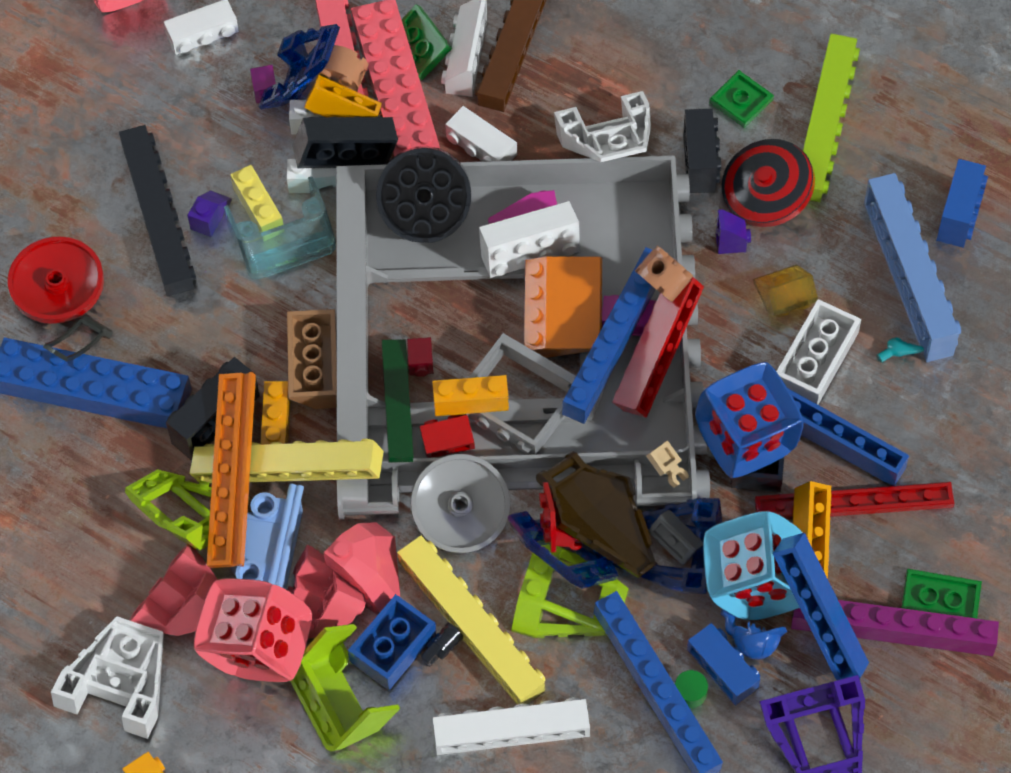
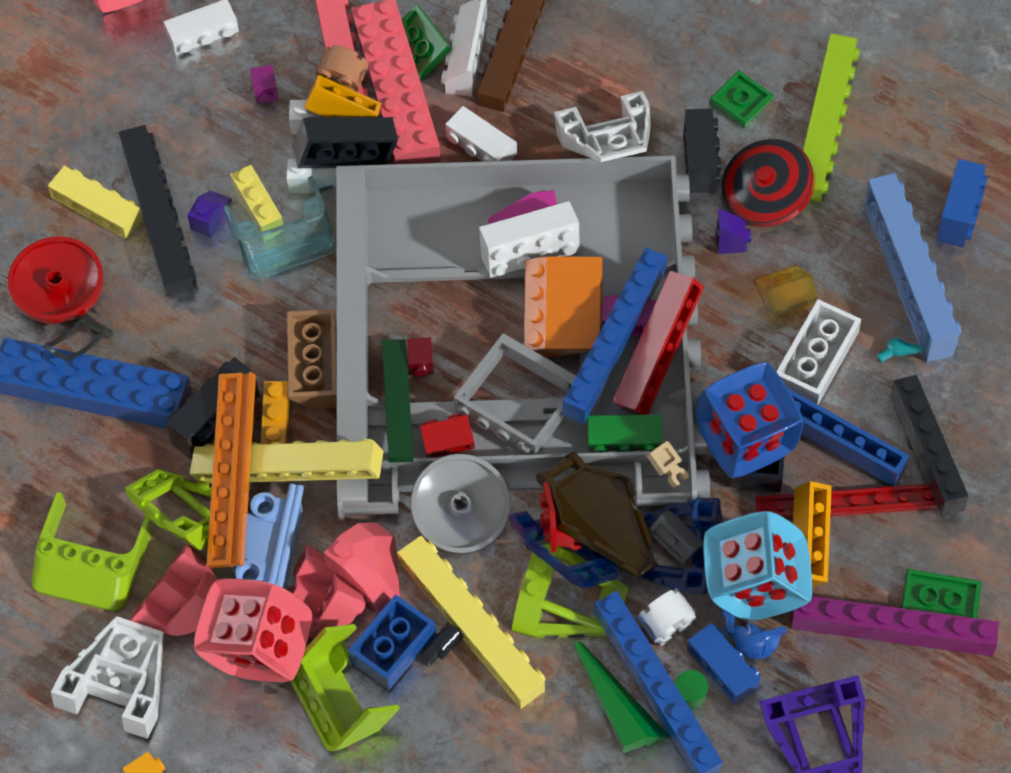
(84, 572): none -> lime windscreen
(95, 202): none -> light yellow brick
(303, 66): clear blue windscreen -> none
(423, 169): black brick -> none
(470, 395): light orange brick -> none
(511, 726): white brick -> none
(624, 432): none -> green brick
(626, 716): none -> green wedge
(664, 273): nougat brick -> none
(666, 616): none -> white brick
(820, 607): blue brick -> none
(929, 445): none -> black brick

